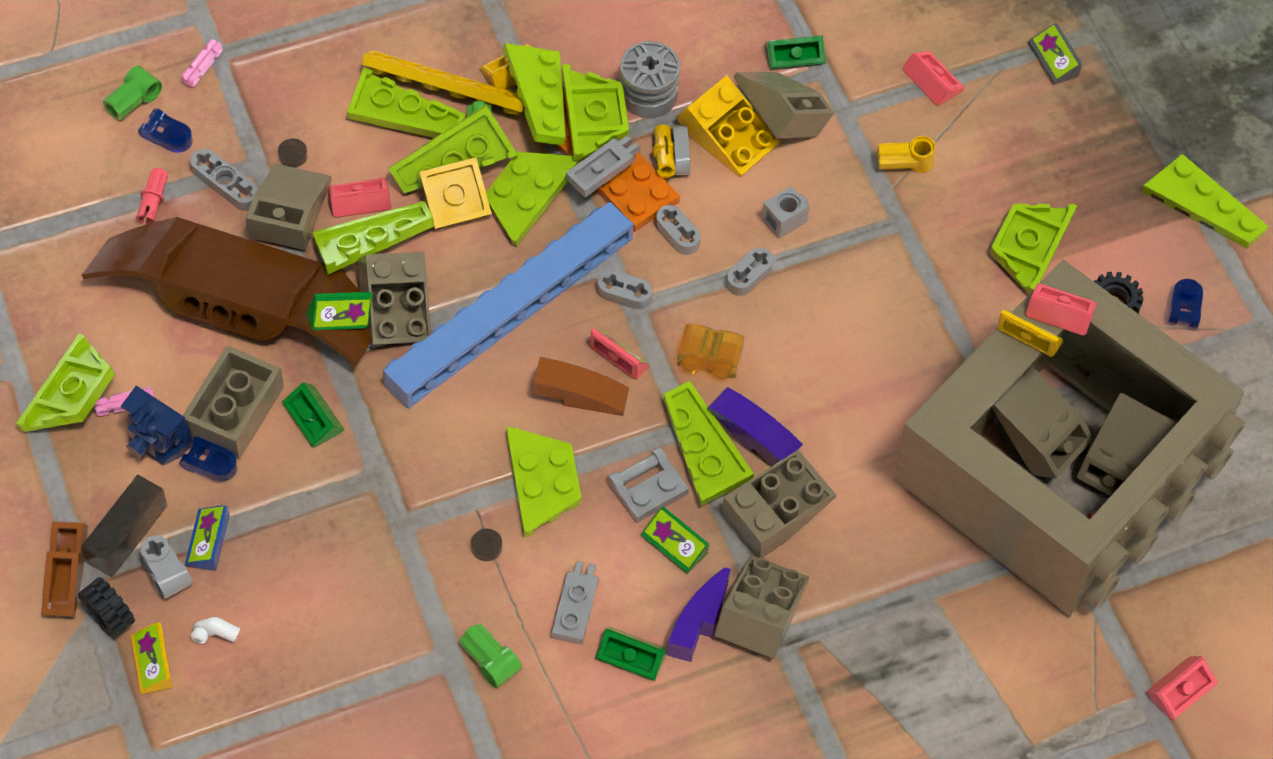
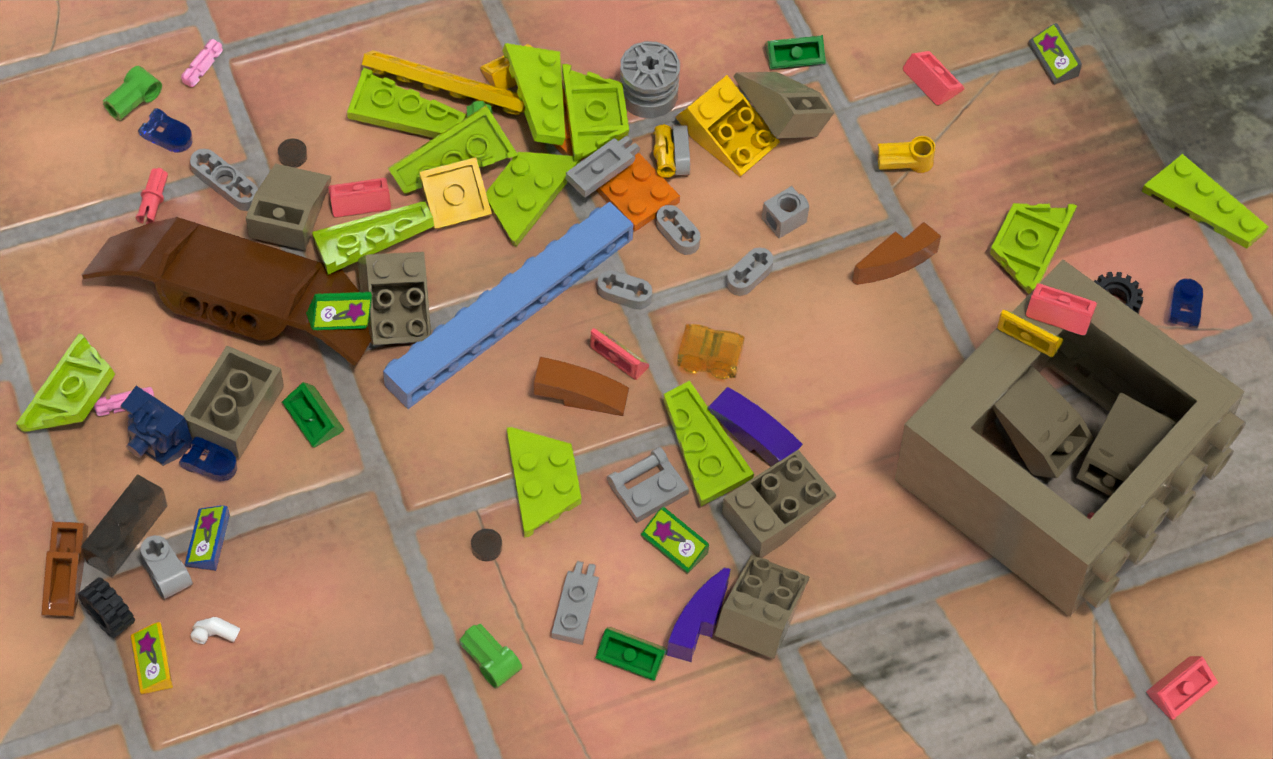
(897, 255): none -> dark orange slope

